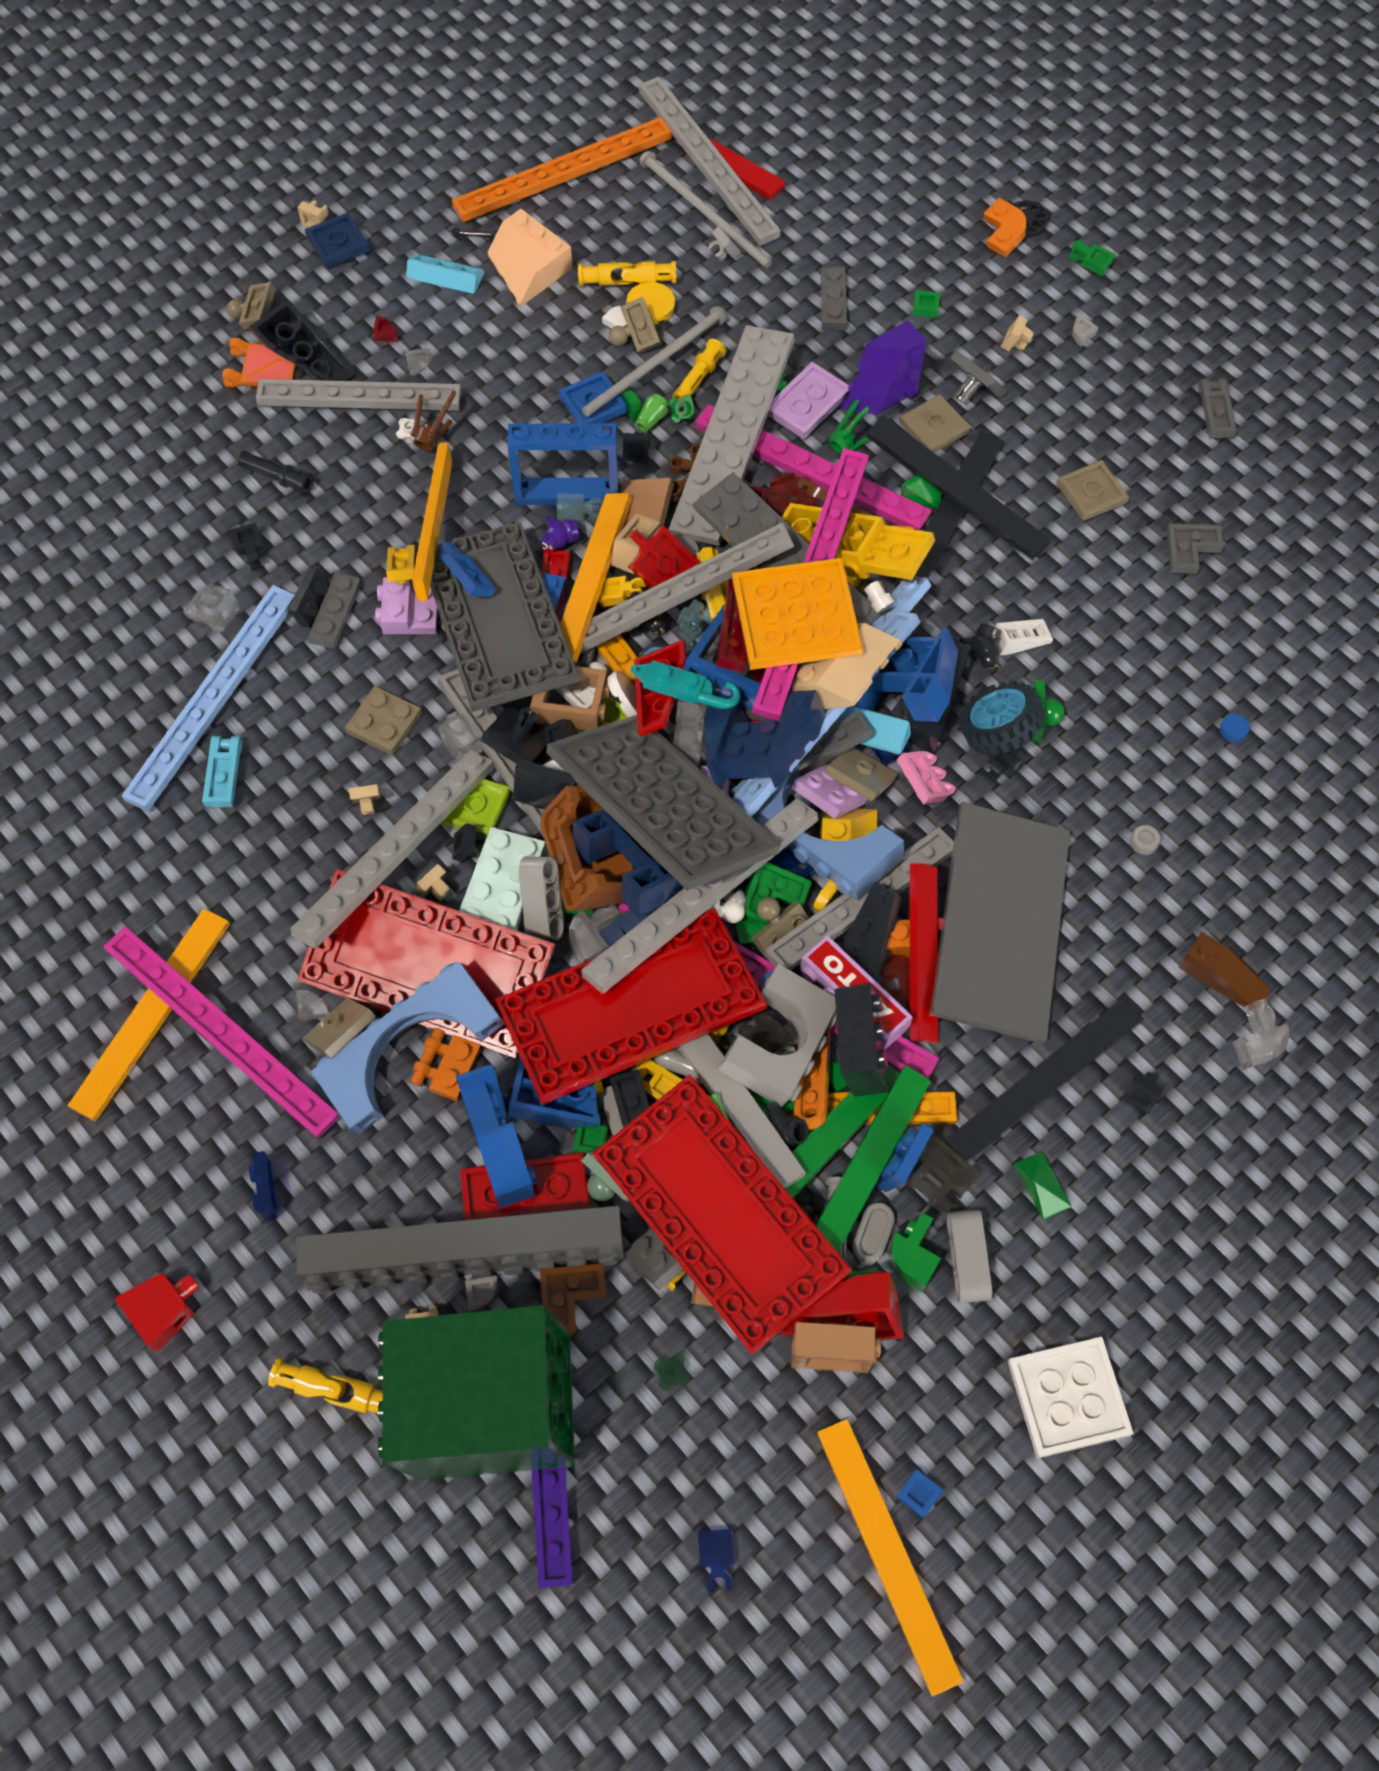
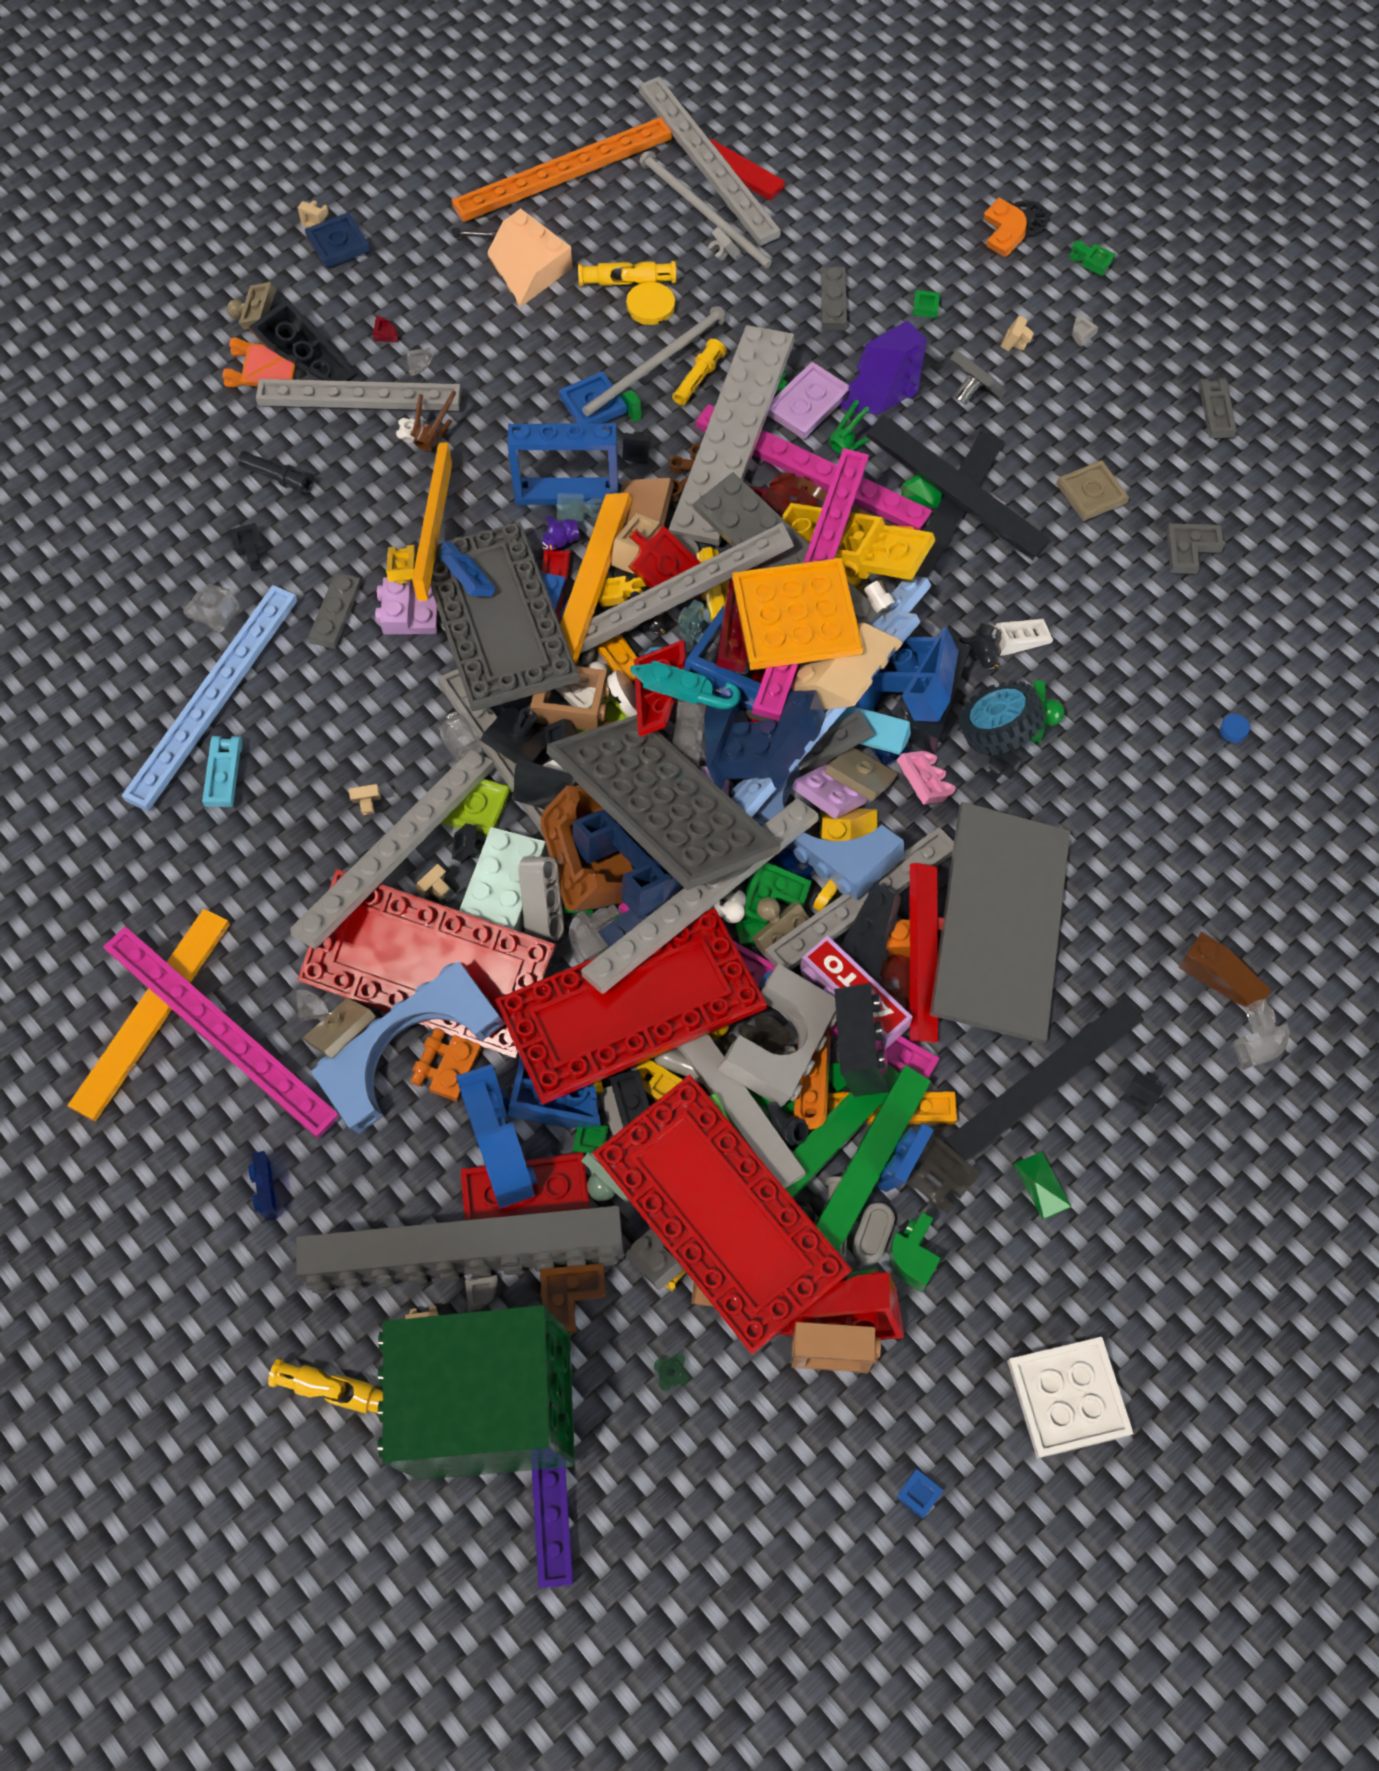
(158, 1308): red torso -> none
(309, 597): black plate -> none
(383, 720): dark tan plate -> none
(444, 273): medium azure slope -> none
(614, 317): white tile -> none
(638, 326): dark tan plate -> none
(652, 411): bright green cone -> none
(688, 408): green plate -> none
(716, 1553): clear blue plate -> none
(890, 1558): light orange tile -> none
(935, 424): dark tan plate -> none
(969, 1256): light grey beam -> none
(1145, 839): light grey tile -> none

